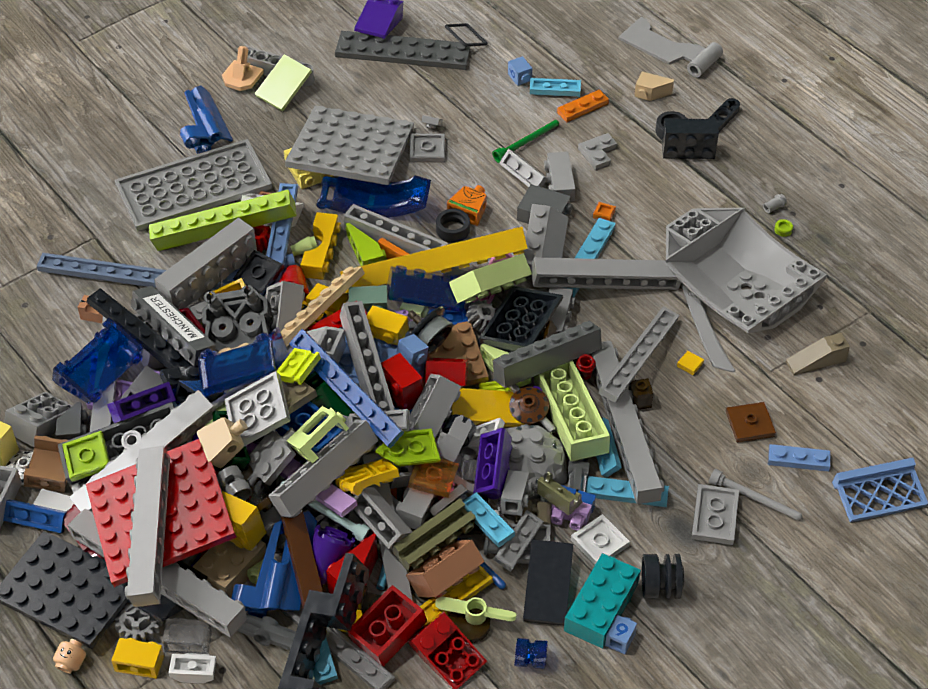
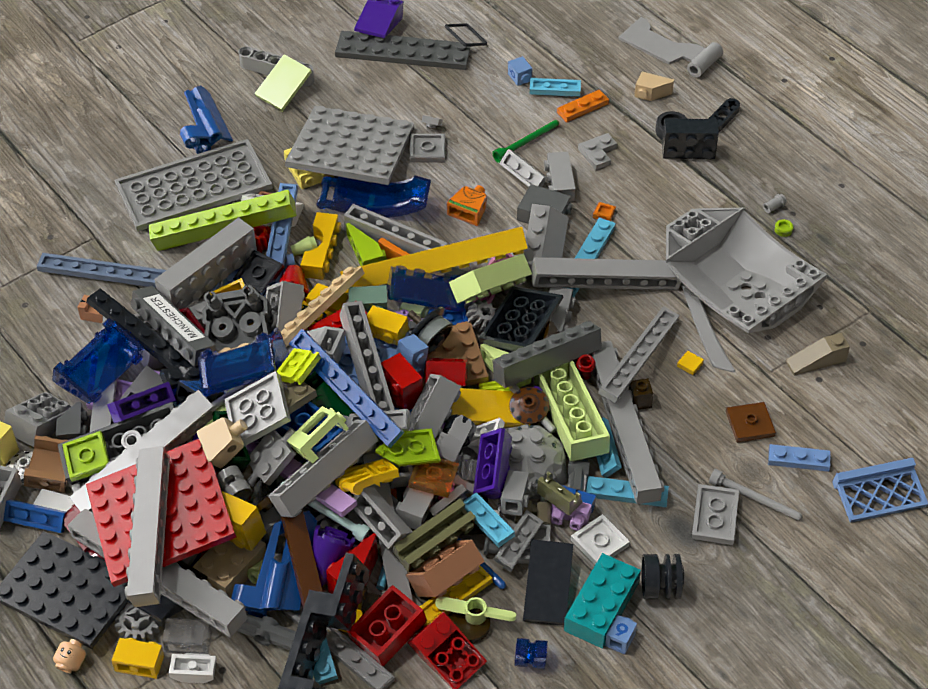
(240, 73): light nougat piece -> none
(452, 215): black tyre -> none

